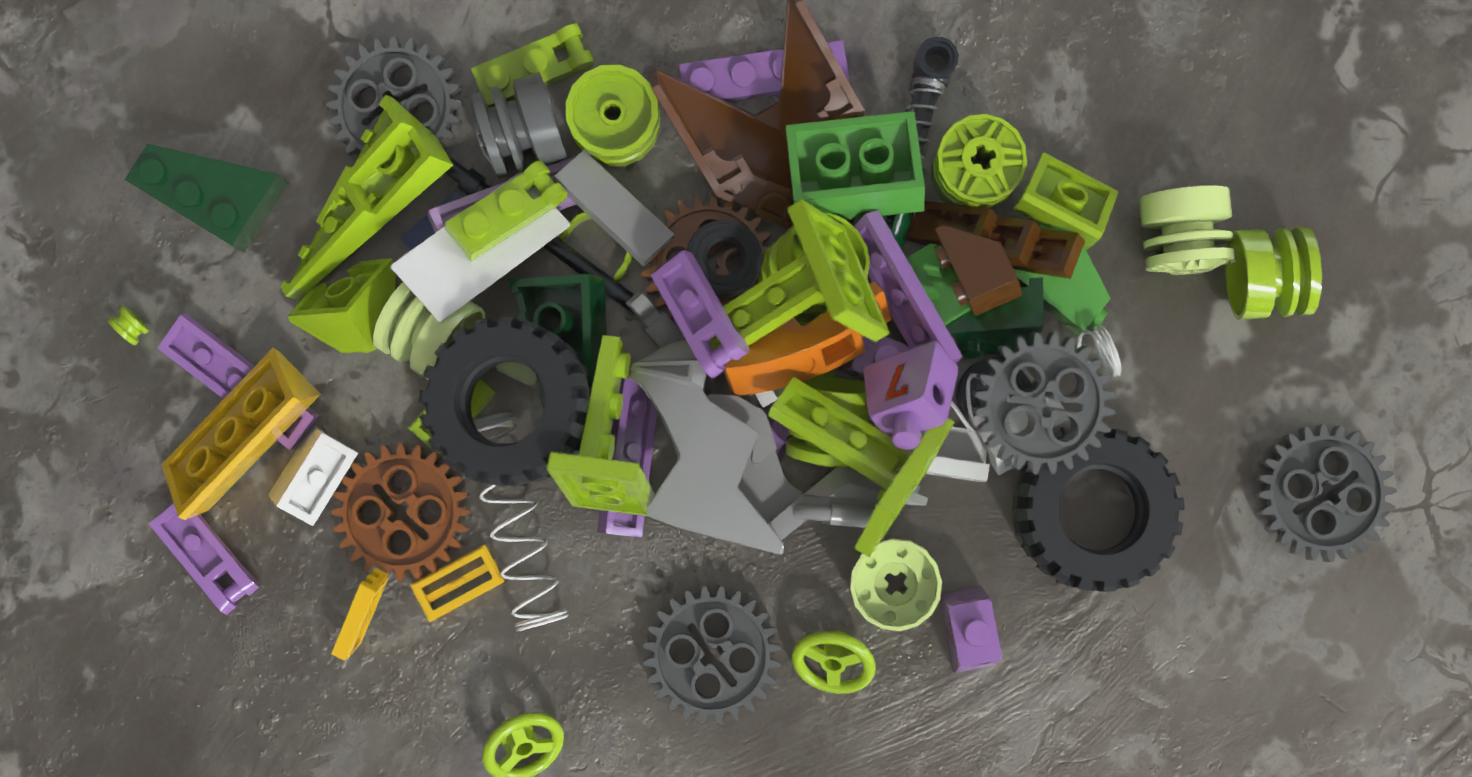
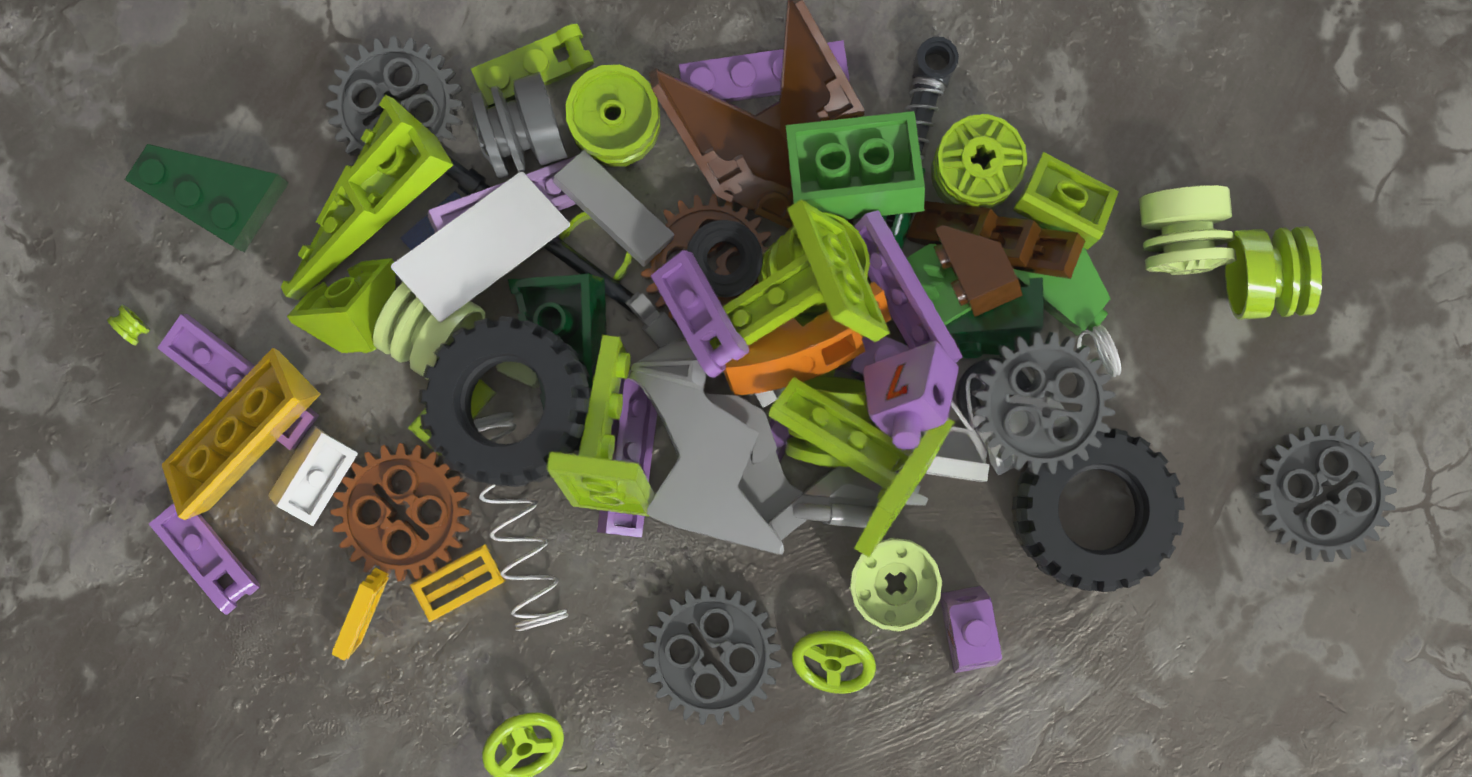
(505, 211): lime plate -> none

